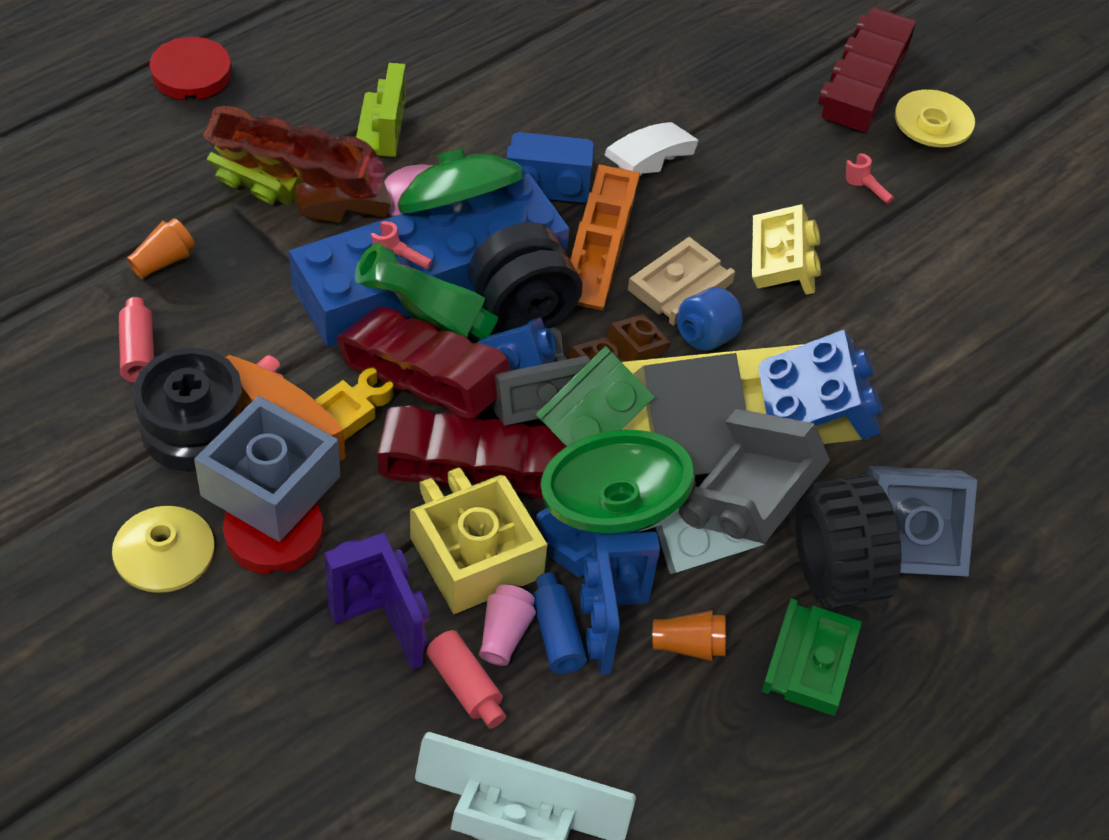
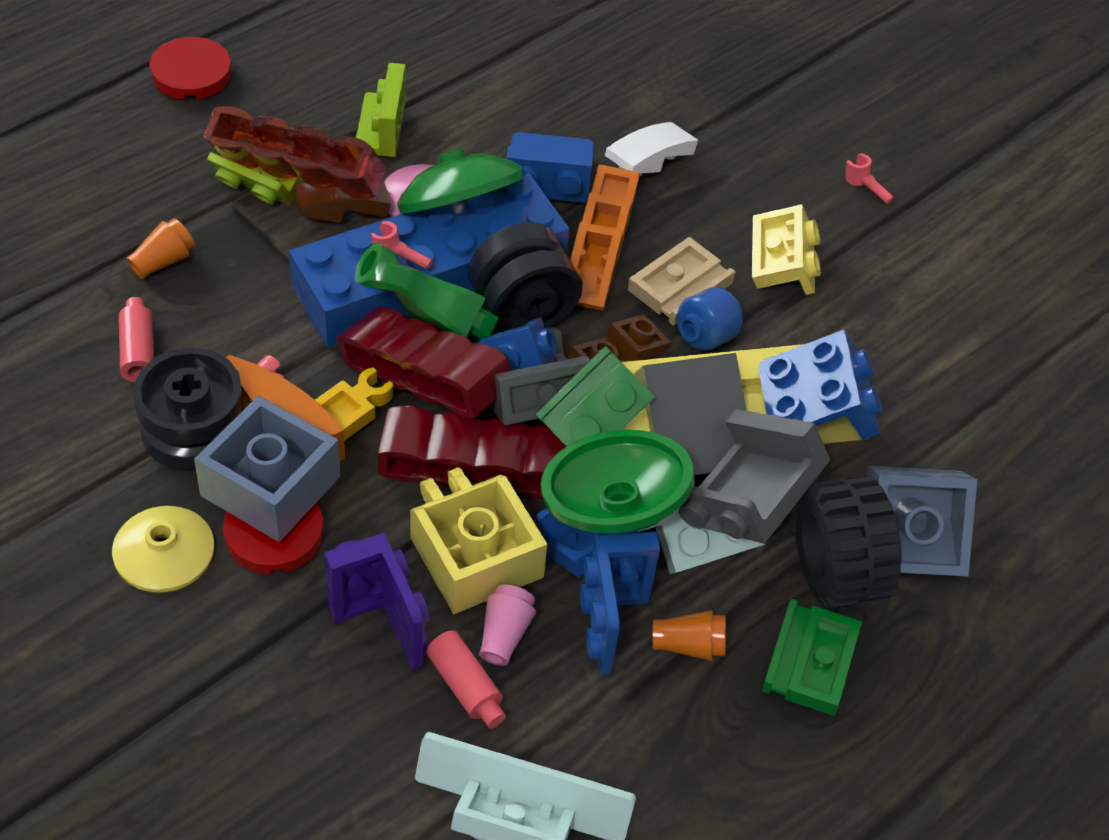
(558, 626): blue cylinder -> none
(868, 68): dark red brick -> none
(934, 118): light yellow dish -> none

